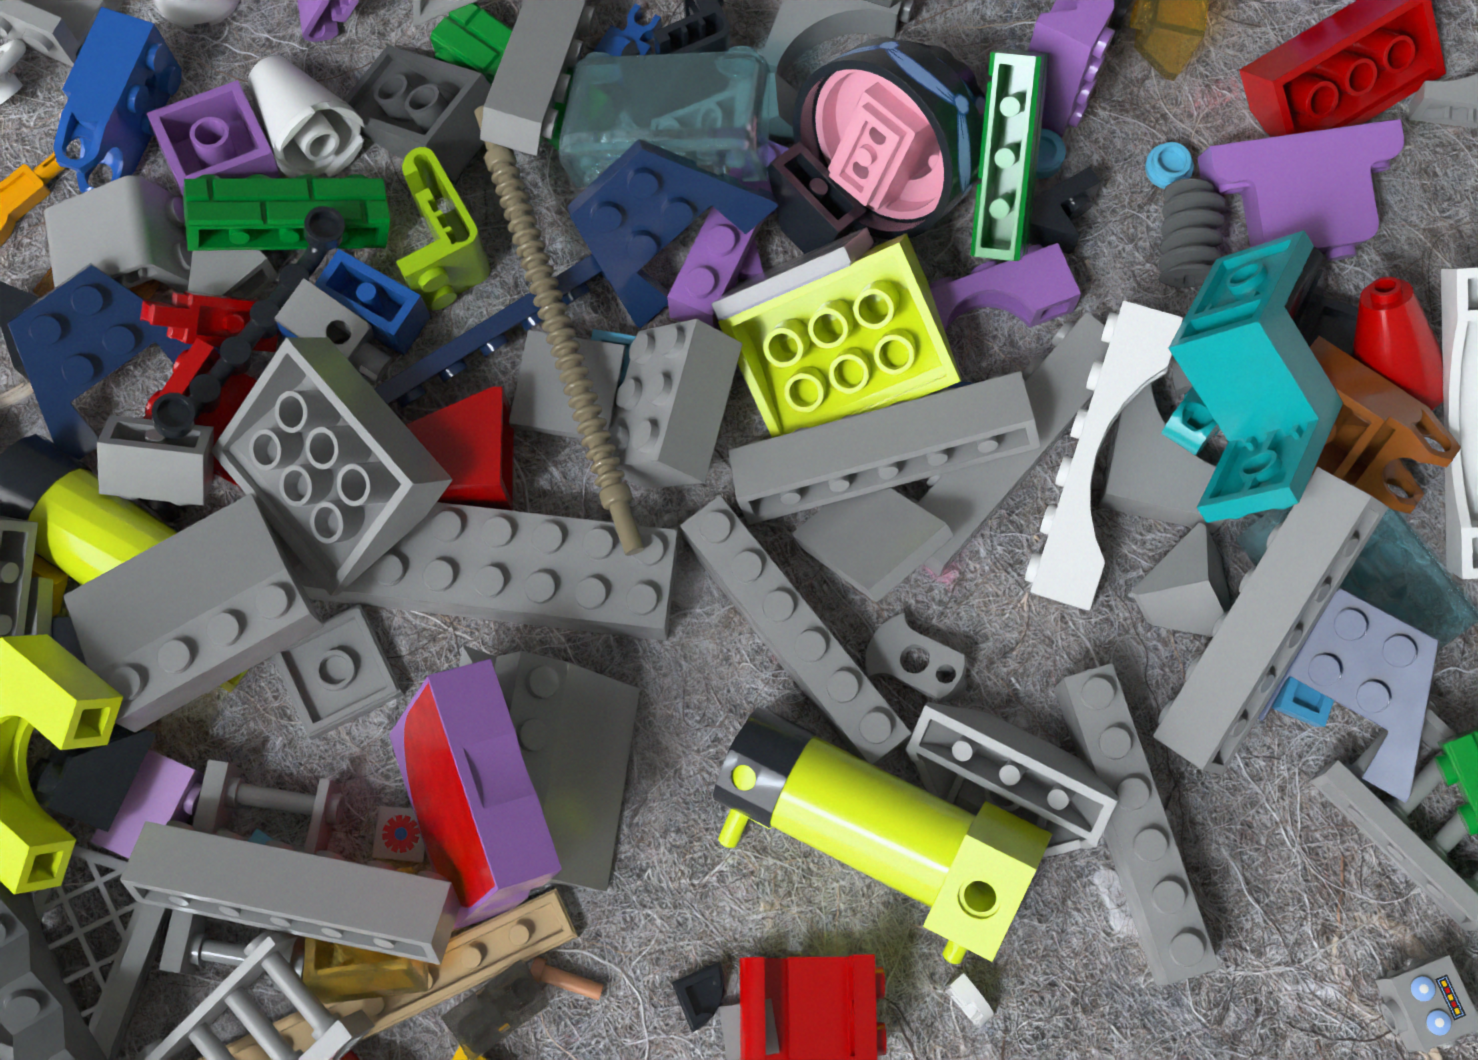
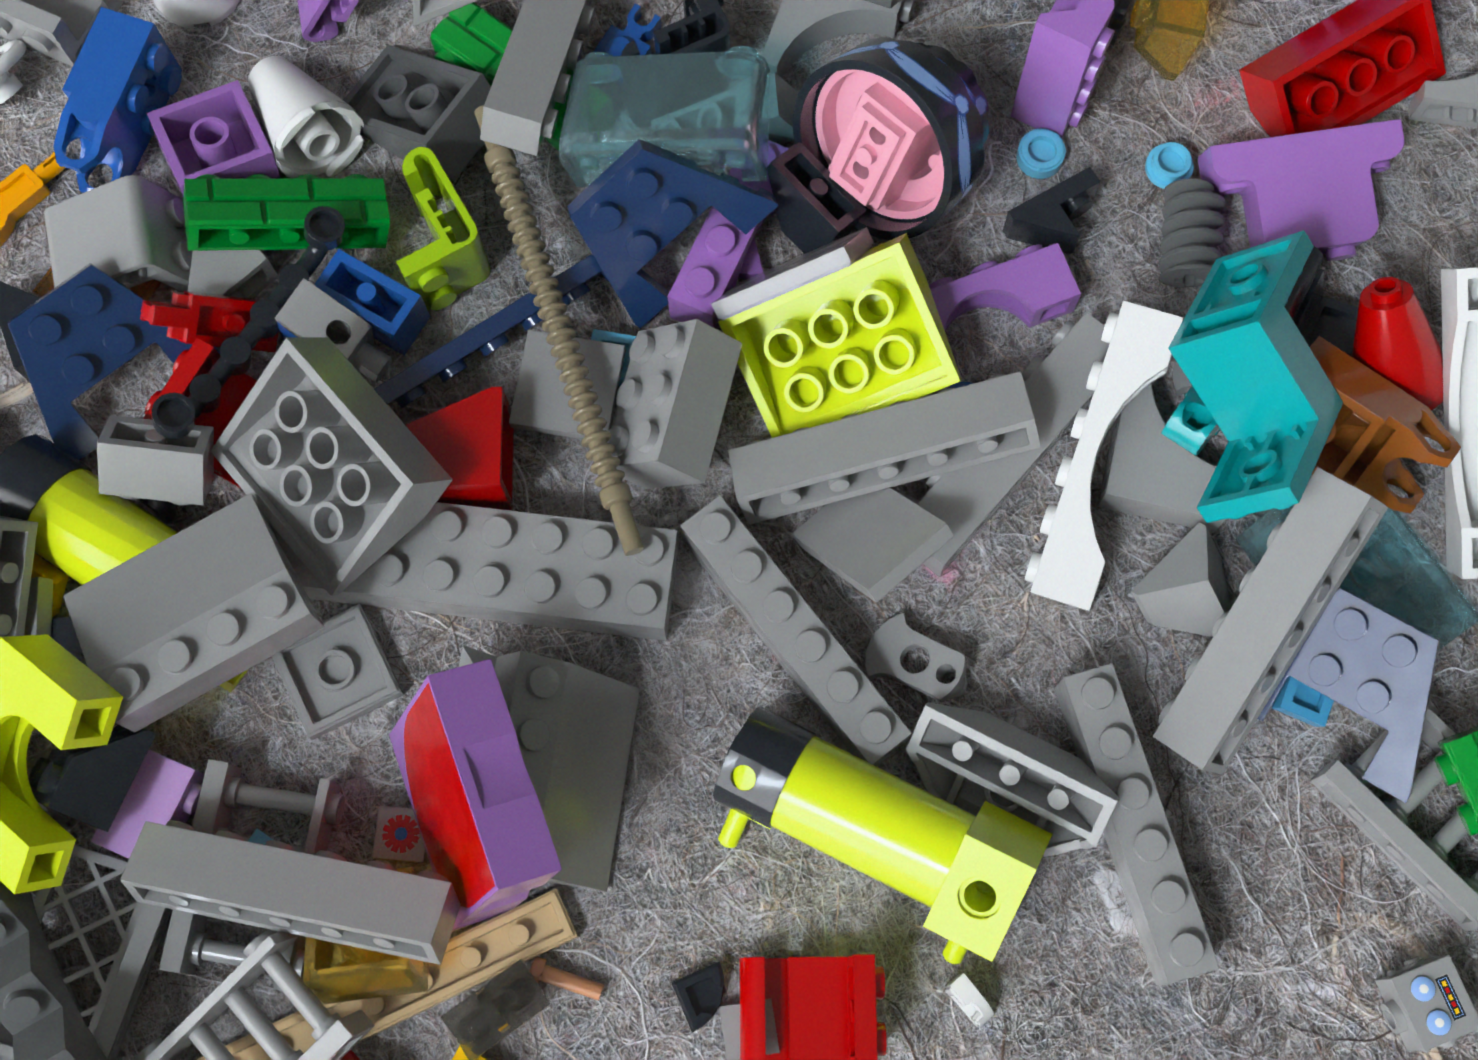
(1009, 154): green brick -> none

